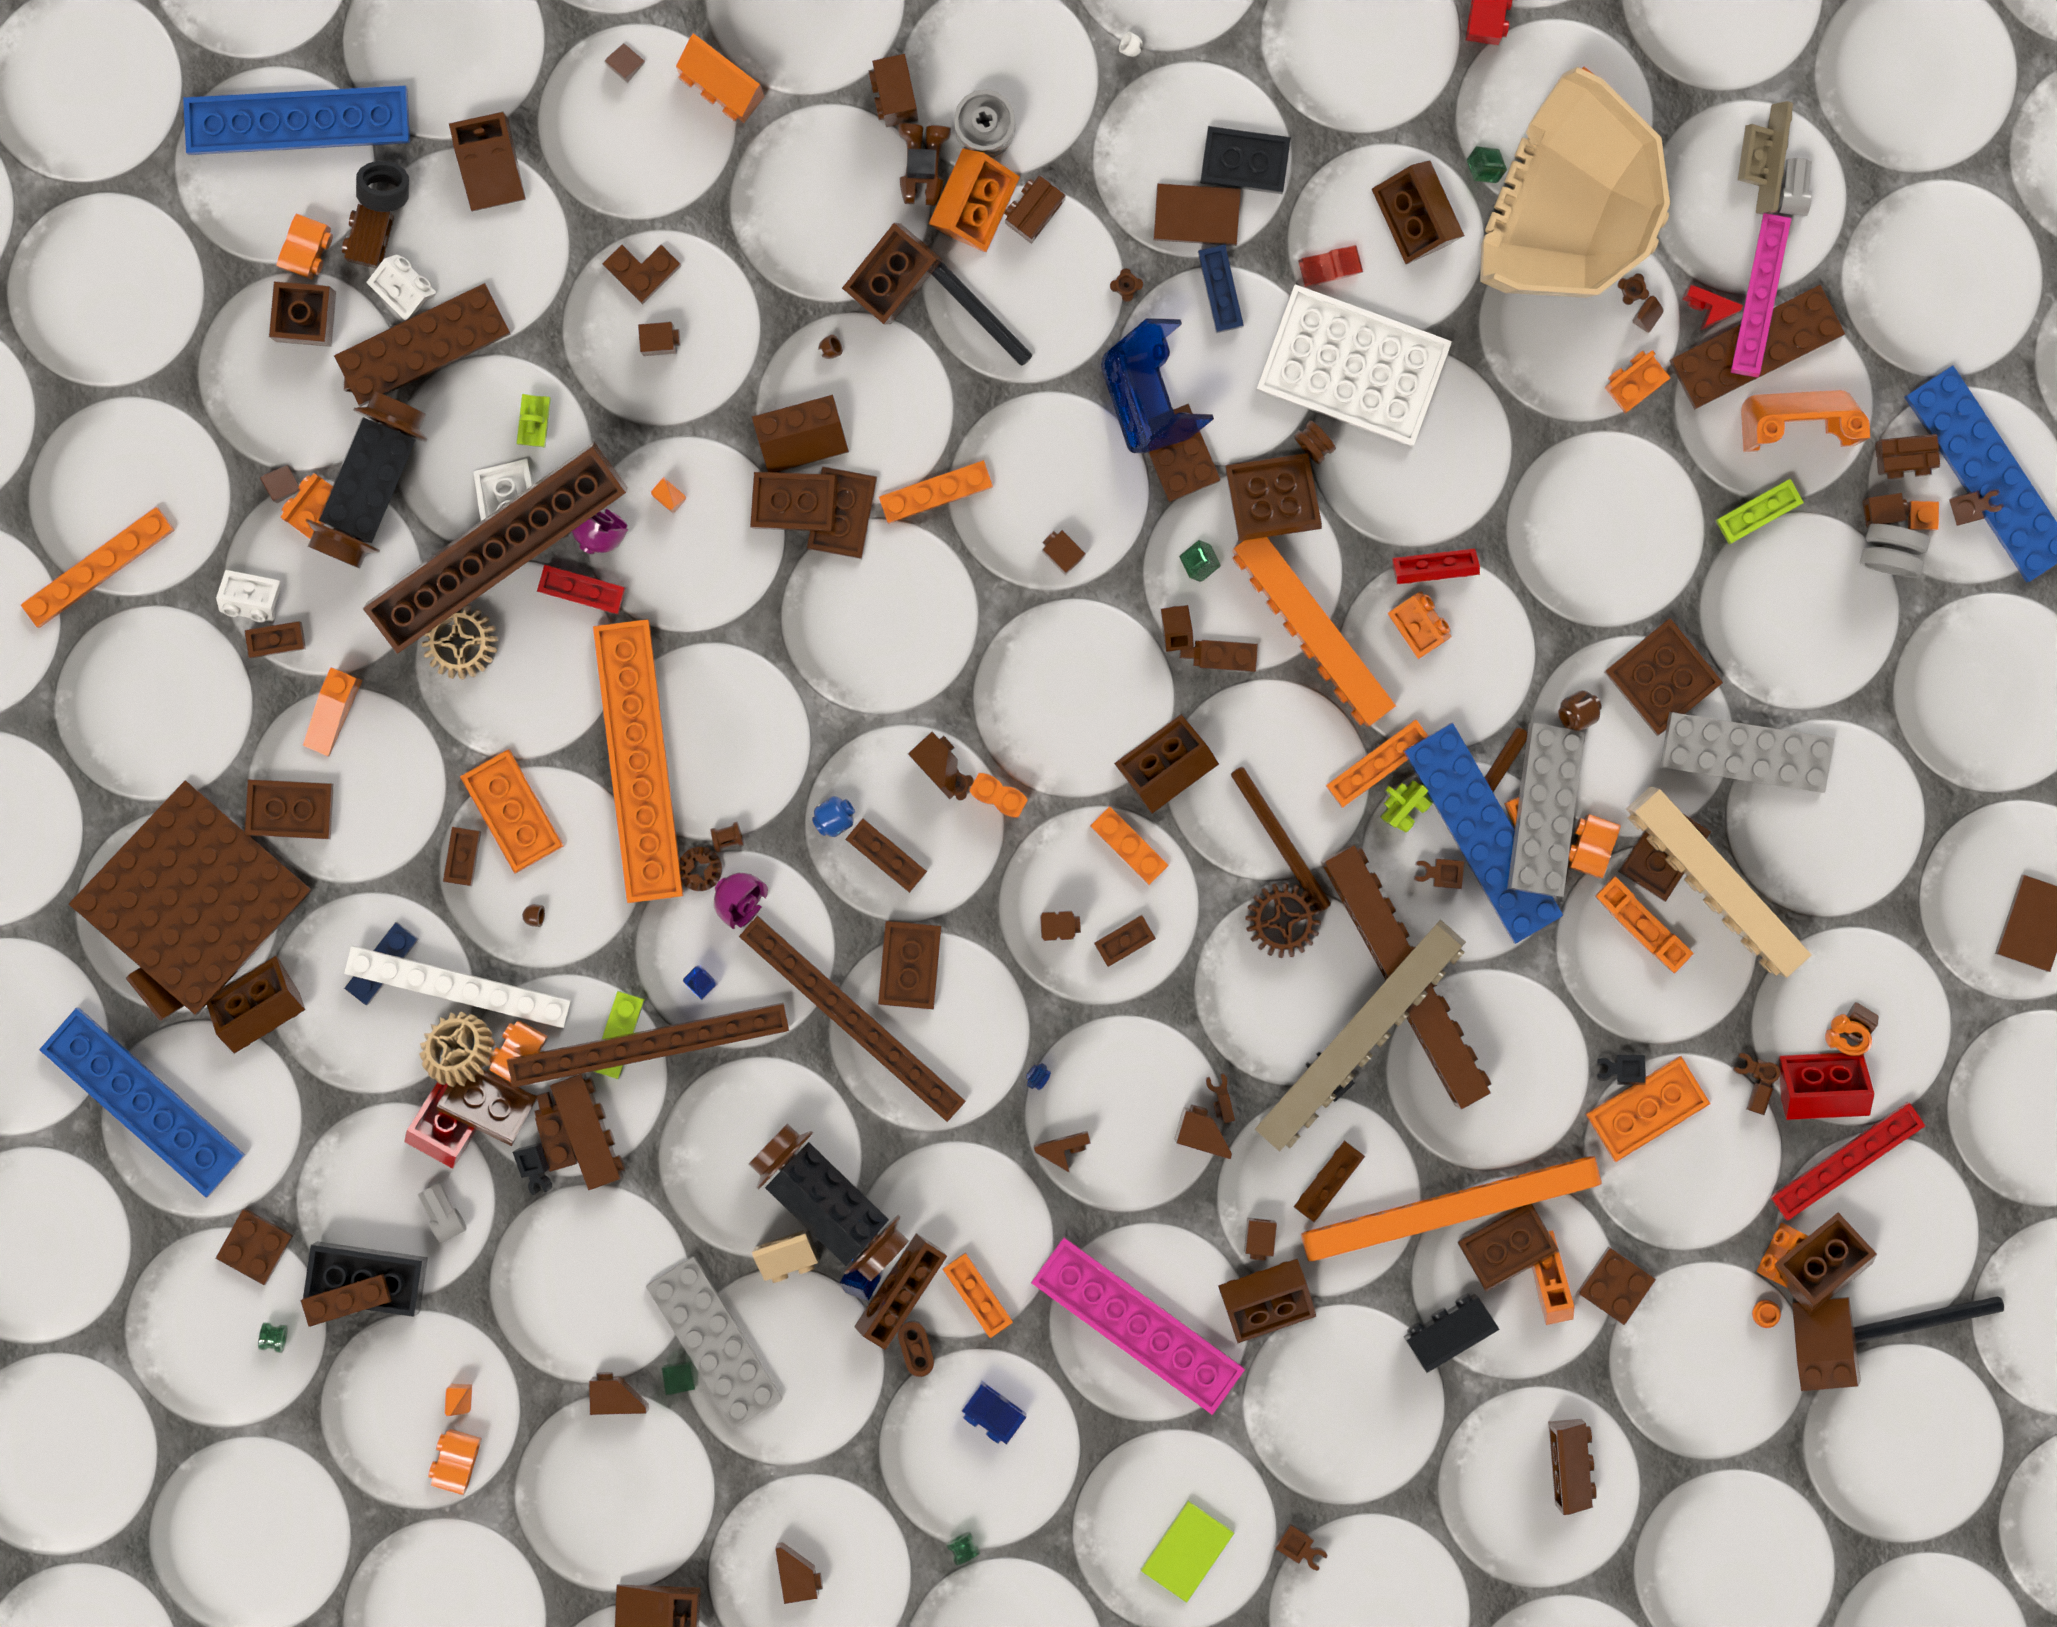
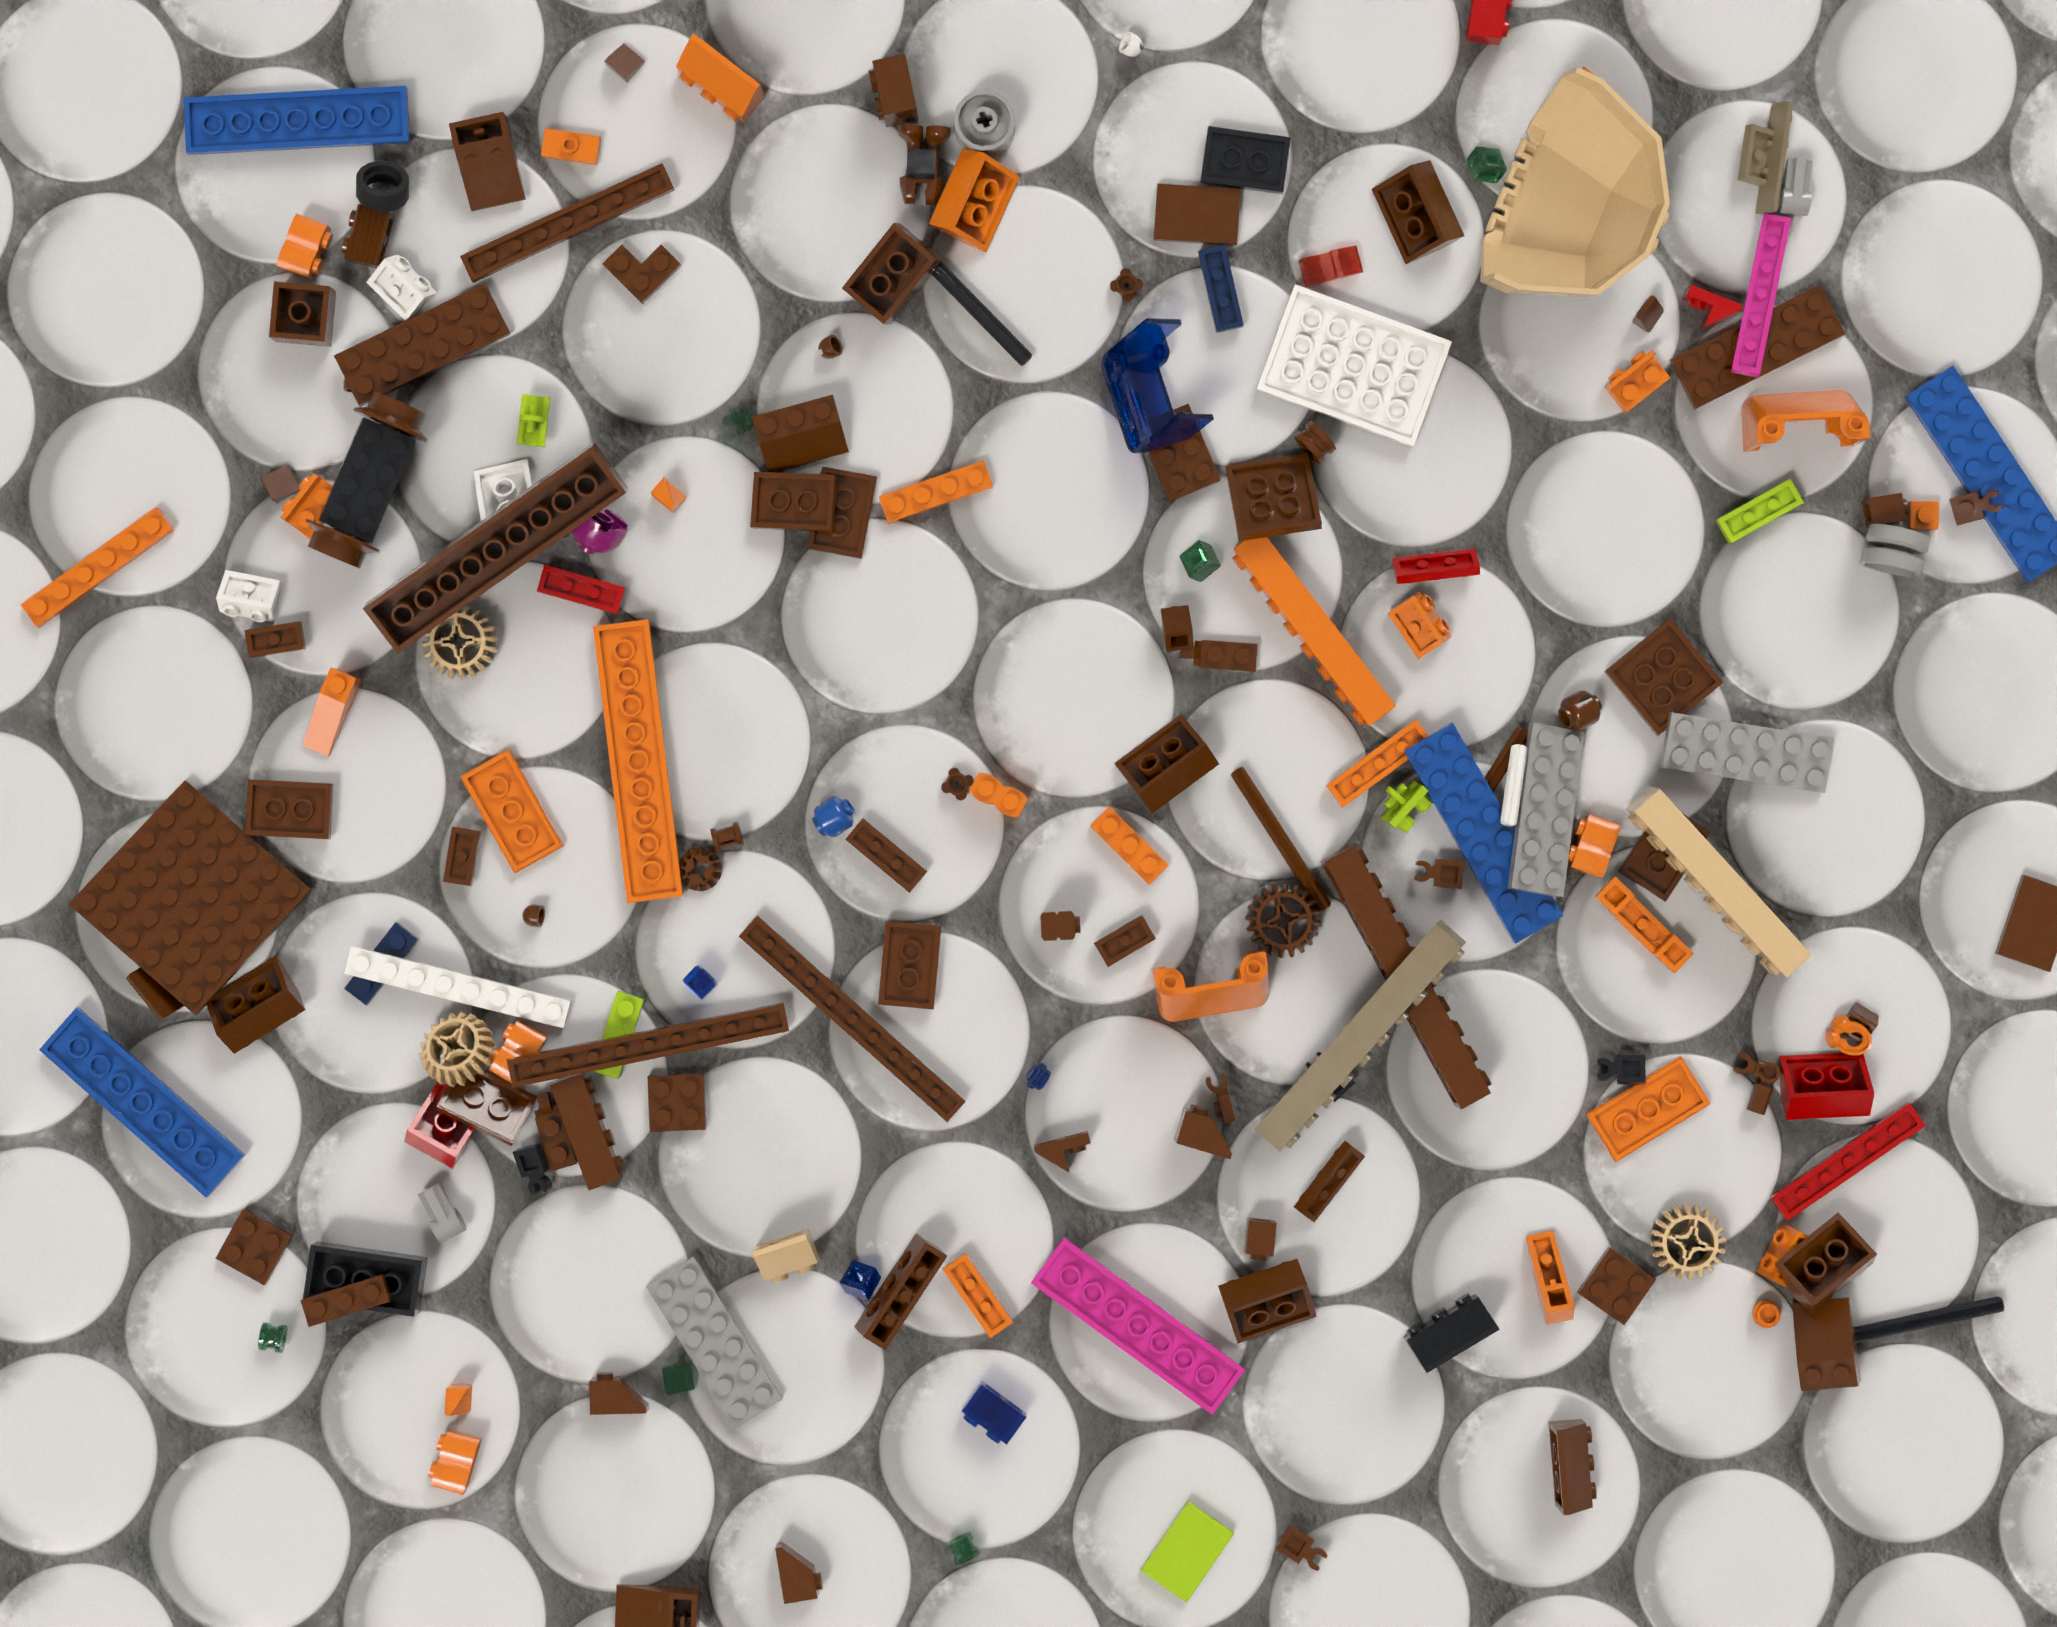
(567, 223): none -> reddish brown plate
(570, 146): none -> orange plate
(658, 338): reddish brown brick -> none
(676, 1102): none -> reddish brown plate
(738, 898): magenta cylinder -> none
(741, 419): none -> clear green plate
(828, 1204): black brick -> none
(916, 1348): reddish brown plate -> none
(937, 761): reddish brown slope -> none
(1034, 208): reddish brown brick -> none
(1062, 551): reddish brown brick -> none
(1183, 1003): none -> orange windscreen
(1451, 1208): orange beam -> none
(1508, 1247): reddish brown tile -> none
(1513, 785): none -> white axle
(1636, 281): reddish brown plate -> none
(1690, 1229): none -> tan gear
(1907, 455): reddish brown brick -> none

